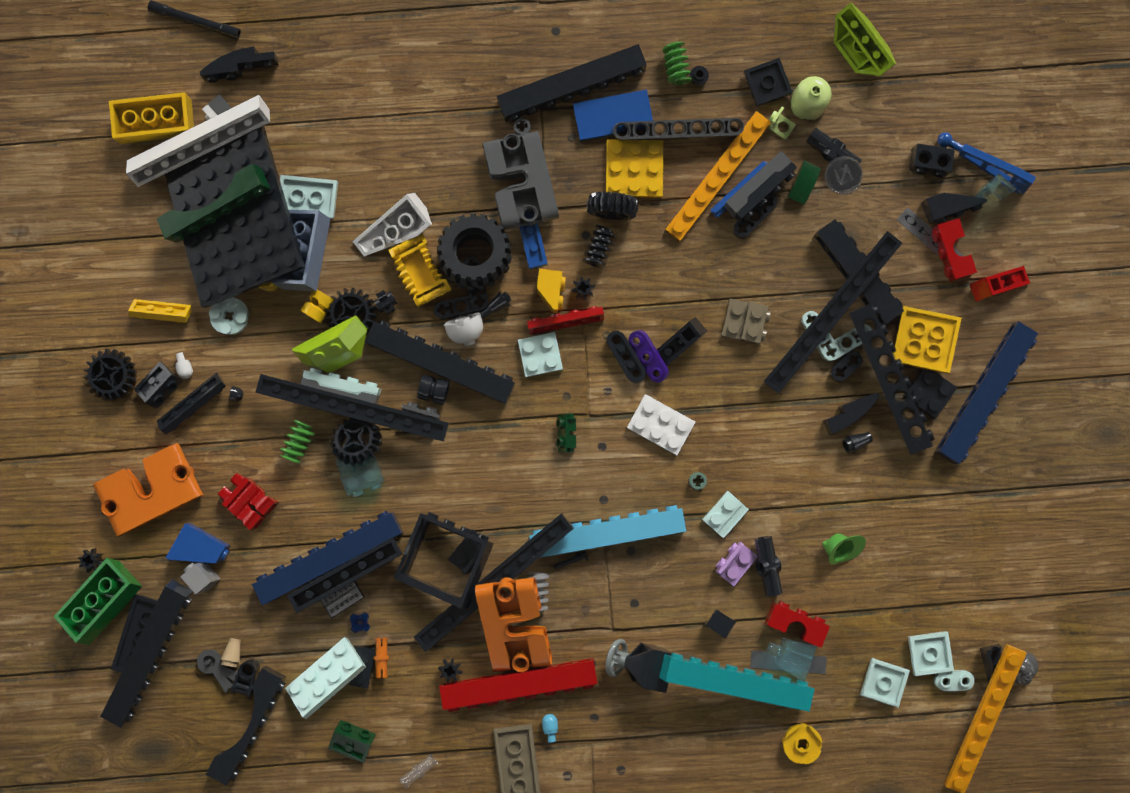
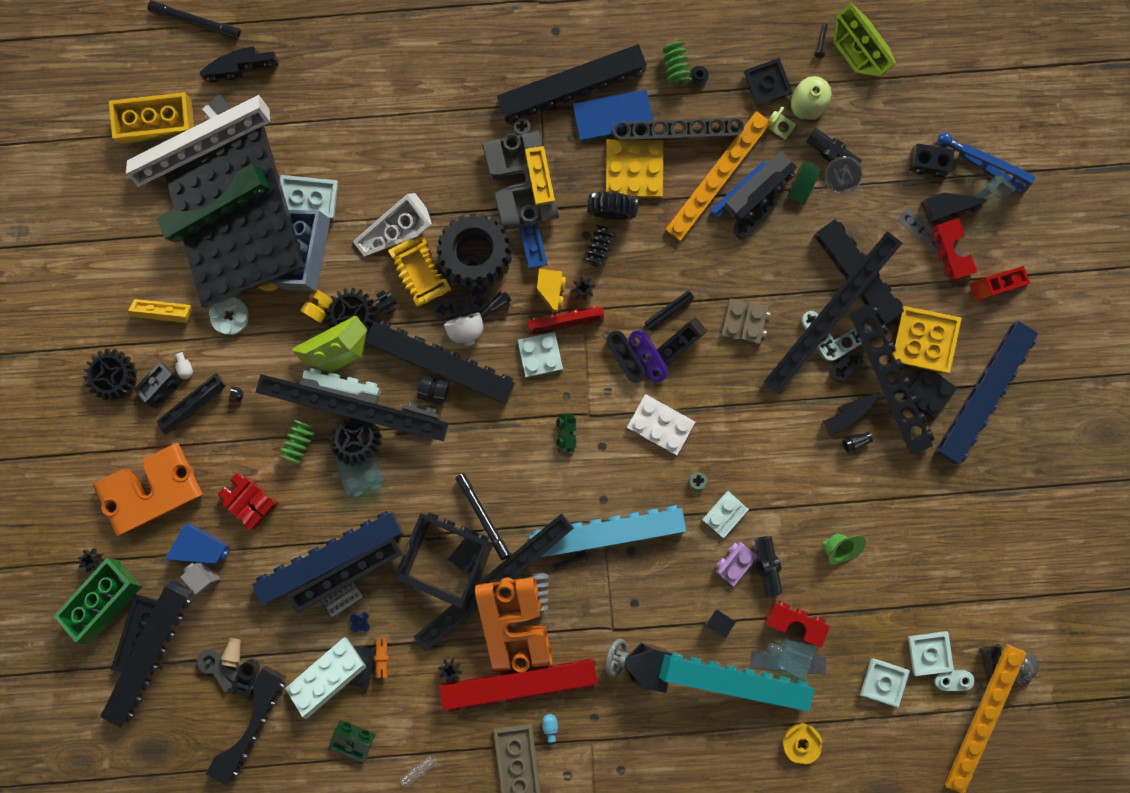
(498, 544): none -> black piece
(539, 176): none -> yellow plate
(669, 310): none -> black axle
(820, 53): none -> black pin

